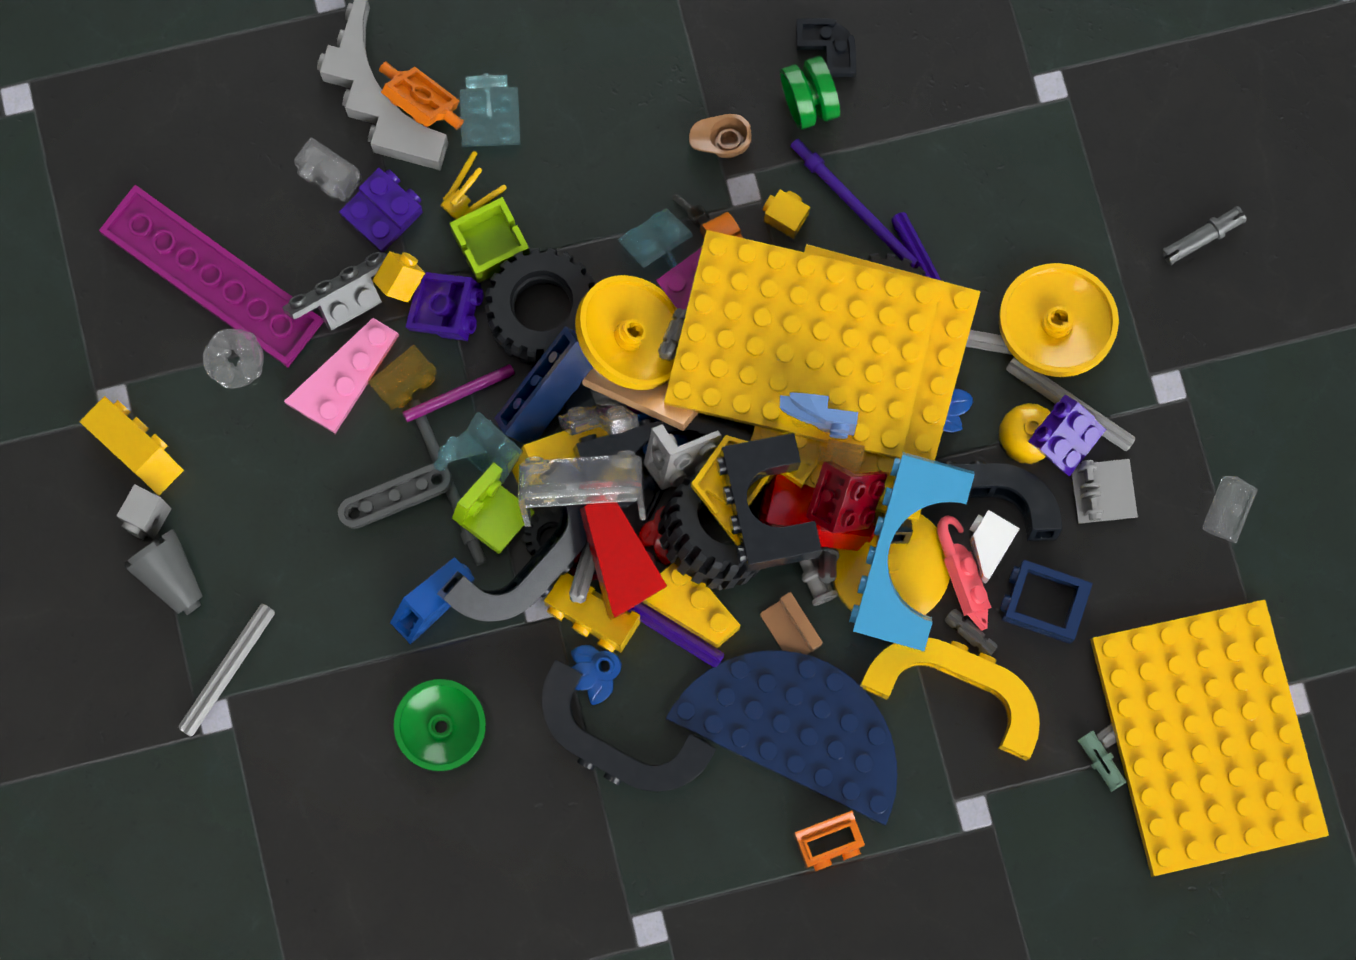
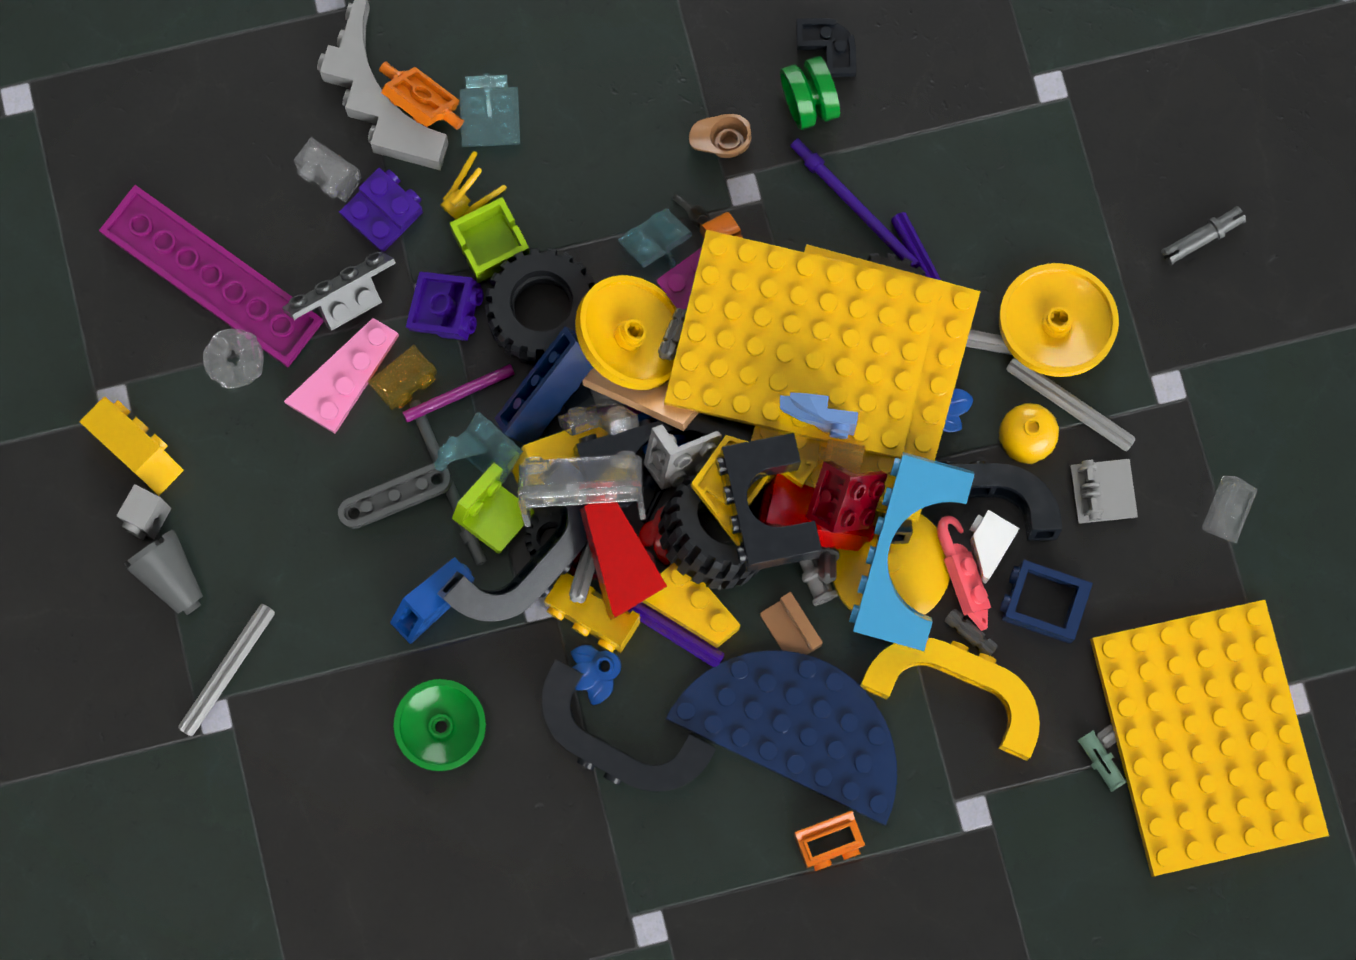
(399, 276): yellow brick -> none
(786, 212): yellow brick -> none
(1067, 434): plate -> none

